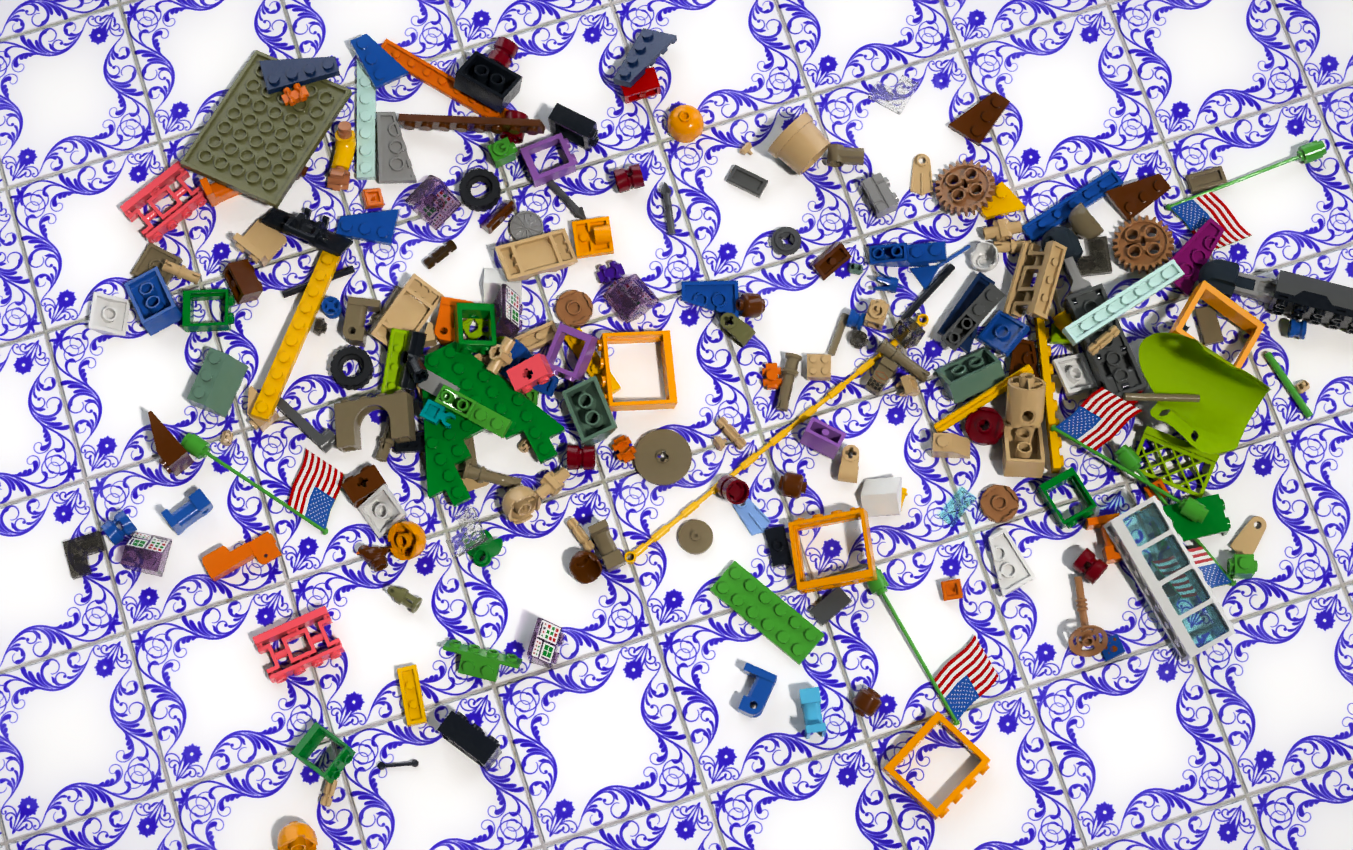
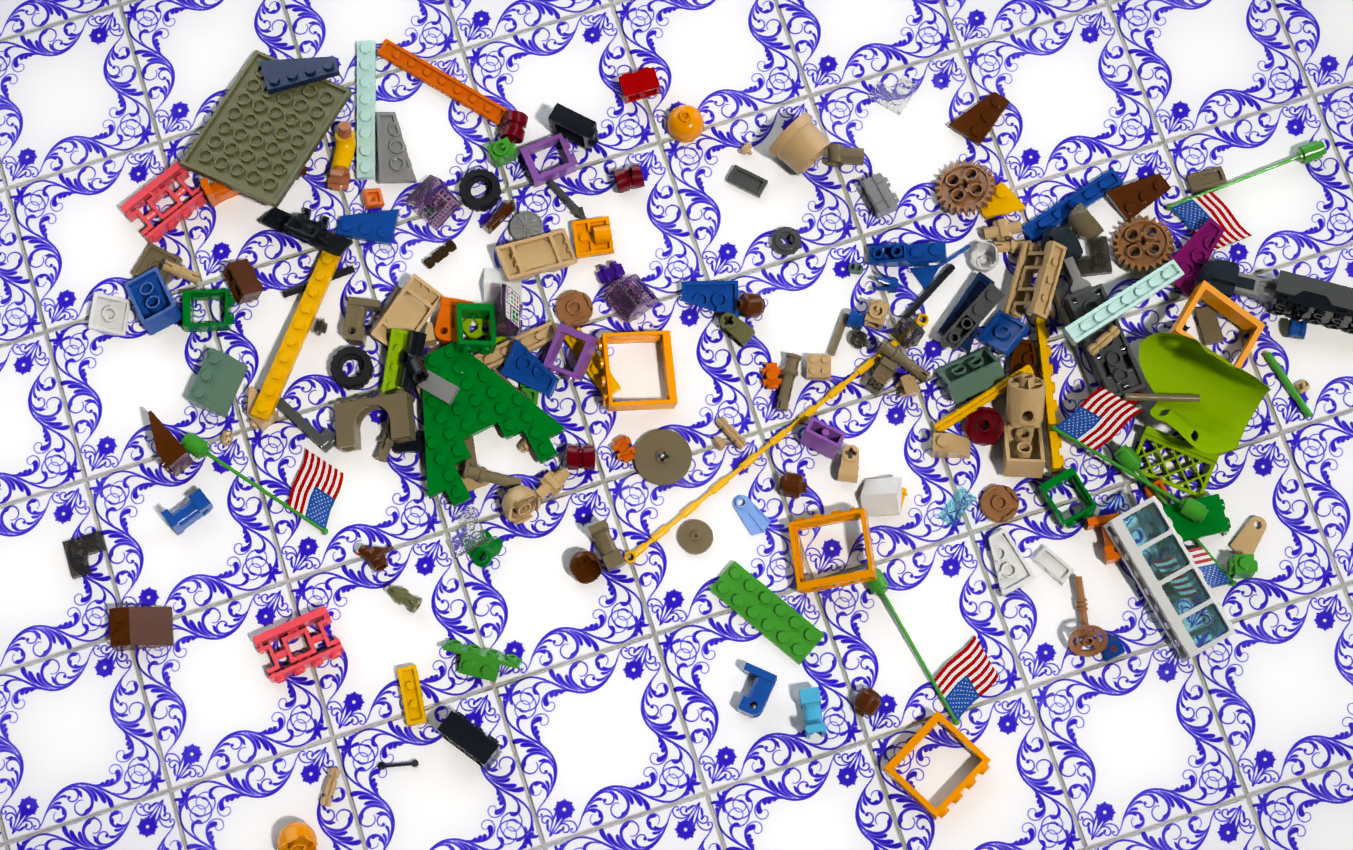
(112, 531): blue wheel -> none
(141, 627): none -> reddish brown slope
(146, 554): clear purple slope -> none
(222, 561): orange piece -> none
(260, 243): tan bracket -> none
(295, 96): orange piece -> none
(309, 744): green window -> none
(331, 303): blue wheel -> none
(358, 493): reddish brown brick -> none
(377, 63): blue wing -> none
(382, 511): white slope -> none
(407, 540): light orange cylinder -> none
(434, 413): teal plate -> none
(469, 123): reddish brown plate -> none
(473, 411): bright green slope -> none
(488, 81): black brick -> none
(500, 355): tan axle -> none
(503, 51): dark red wheel -> none
(520, 373): coral brick -> none
(545, 643): slope -> none
(580, 534): tan axle -> none
(590, 411): sand green slope -> none
(644, 52): dark blue wing -> none
(666, 192): dark grey piece -> none
(732, 489): dark red wheel -> none
(778, 546): black plate -> none
(830, 260): reddish brown slope -> none
(830, 606): dark grey tile -> none
(921, 176): tan piece -> none
(952, 589): orange tile -> none
(1053, 565): none -> white tile
(1057, 337): lime tile -> none
(1062, 320): yellow cone -> none
(1075, 374): white slope -> none
(1094, 571): dark red wheel -> none

